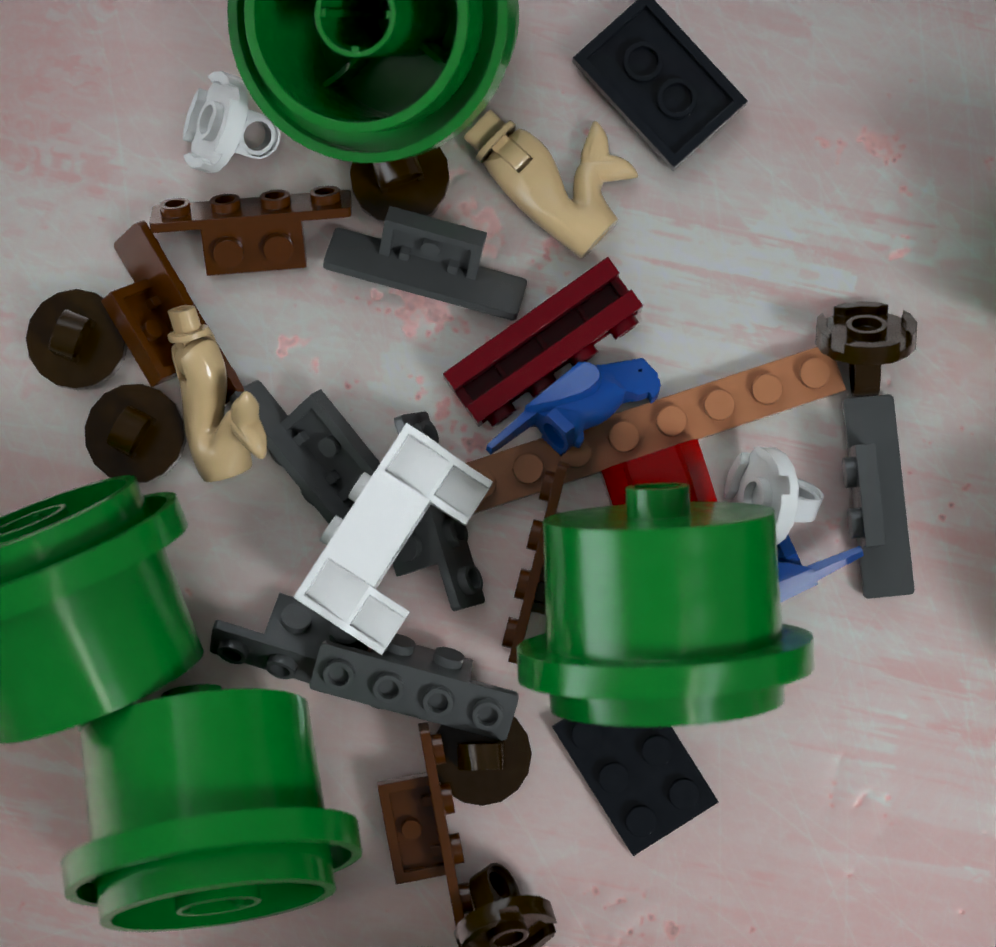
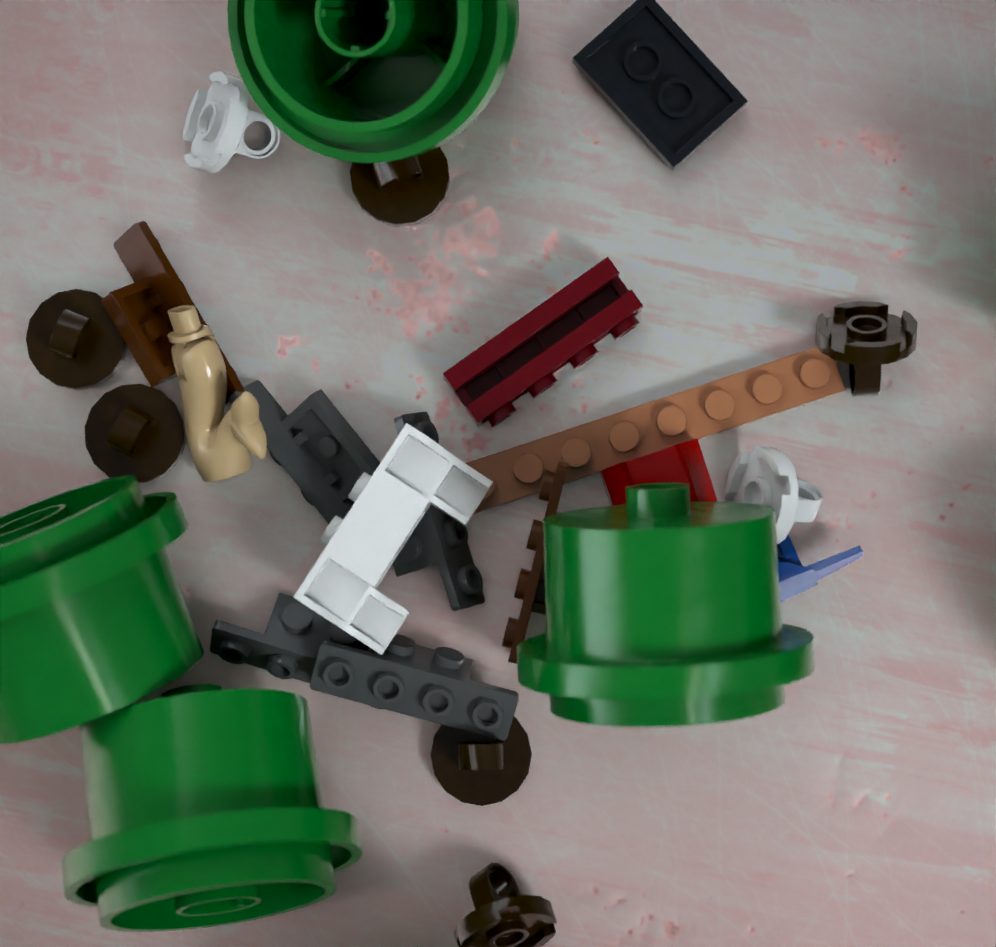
(253, 231): reddish brown bracket -> none
(418, 828): reddish brown bracket -> none
(429, 261): dark grey bracket -> none
(533, 182): tan piece -> none
(582, 401): blue animal -> none
(638, 778): black plate -> none
(877, 495): dark grey bracket -> none

